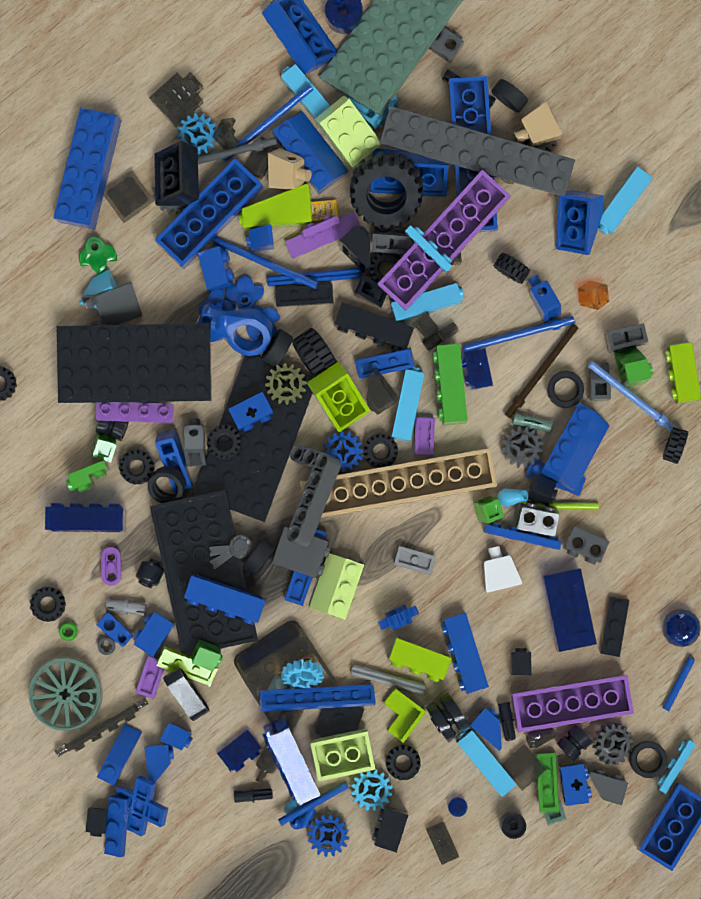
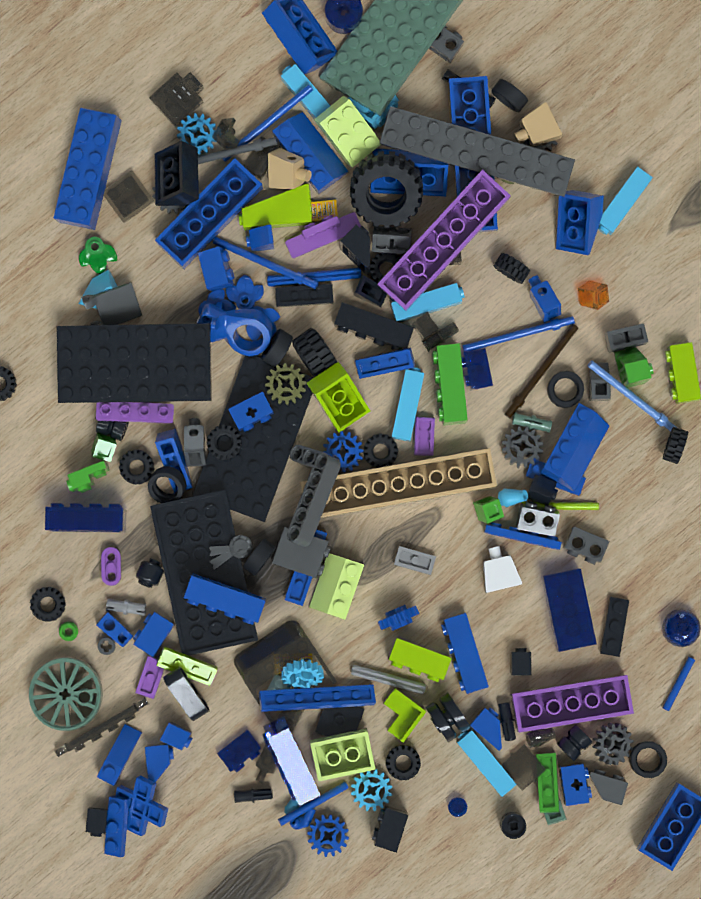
(206, 655): bright green brick -> none
(379, 394): clear smoke slope -> none
(429, 247): medium azure plate -> none
(442, 842): clear smoke plate -> none
(675, 766): medium azure plate -> none

